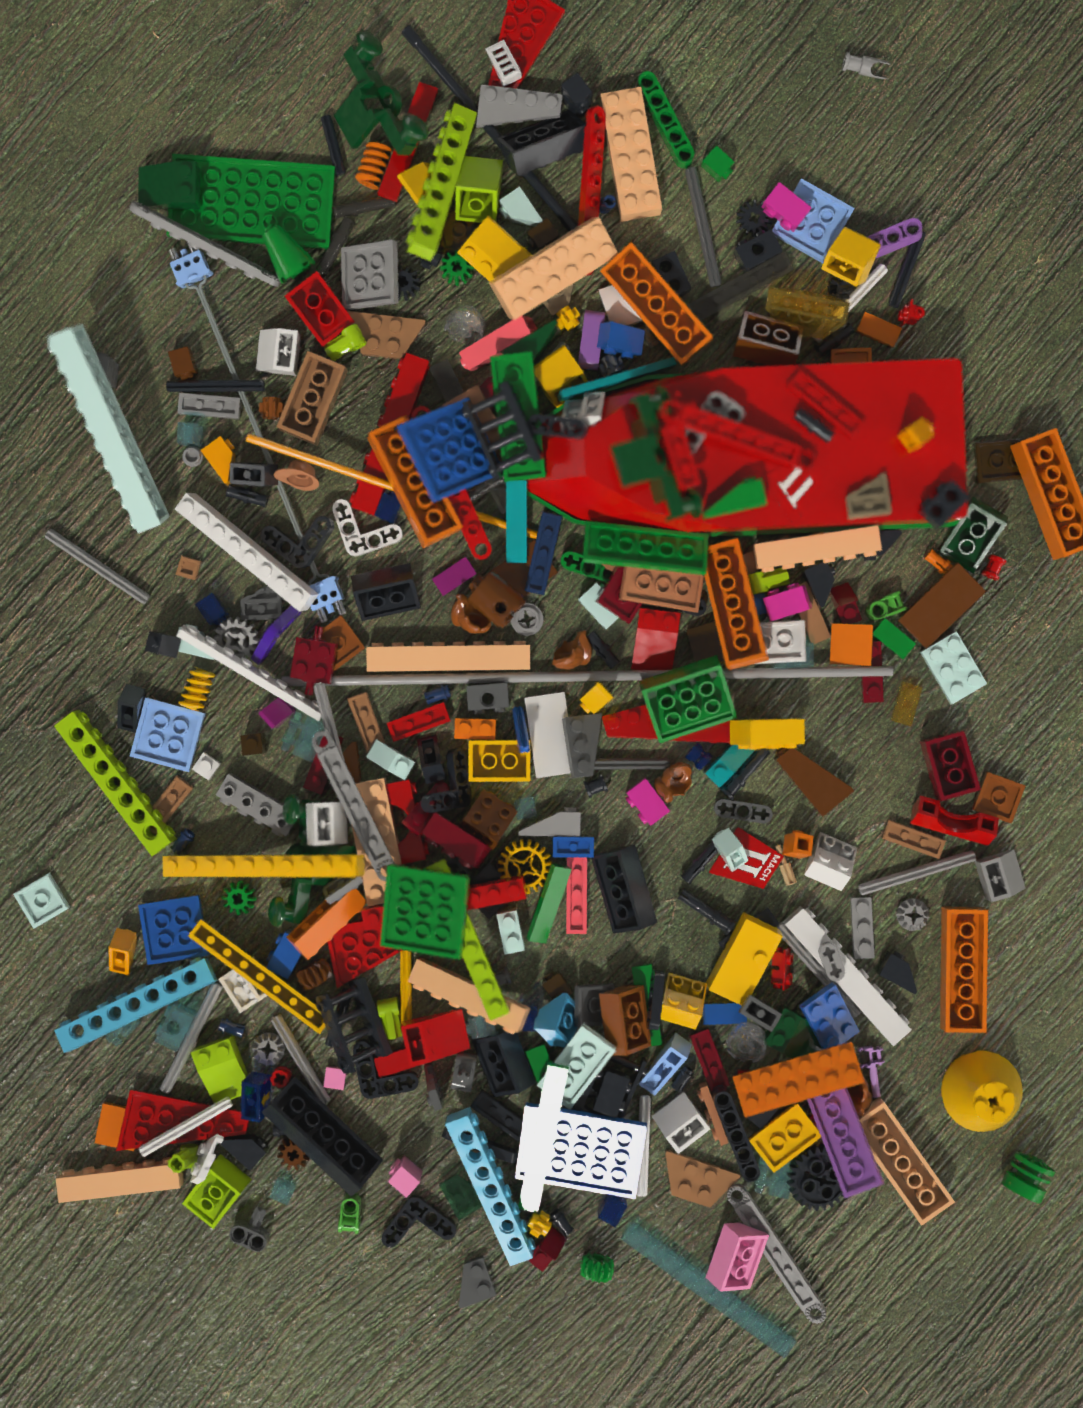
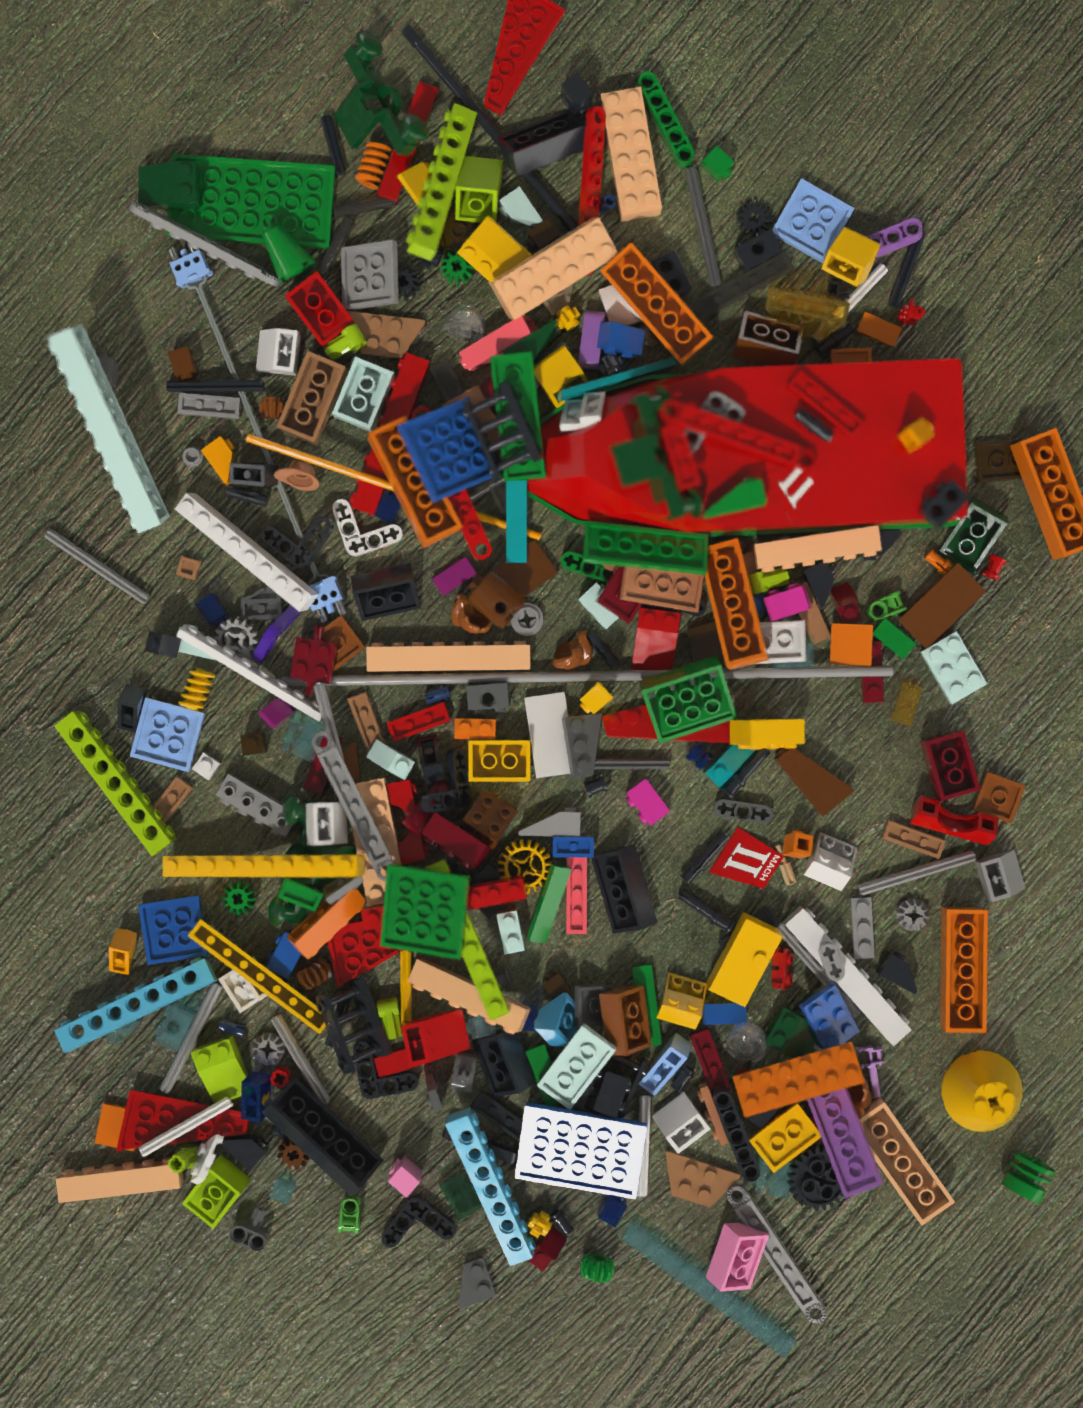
(41, 900): light aqua tile -> none
(183, 840): dark blue pin -> none
(189, 434): clear light blue brick -> none
(300, 894): none -> green tile
(334, 1078): bright pink tile -> none
(363, 394): none -> light aqua brick
(509, 105): light grey wing -> none
(510, 77): white slope -> none
(521, 729): blue axle -> none
(525, 807): clear light blue tile -> none
(543, 553): dark blue tile -> none
(543, 1137): tile -> none
(562, 434): black beam -> none
(655, 1000): black beam -> none
(674, 781): dark orange hair -> none
(730, 849): light aqua slope -> none
(760, 1013): dark grey slope -> none
(786, 207): dark pink brick -> none
(861, 65): light grey piece -> none
(870, 500): dark tan wing -> none

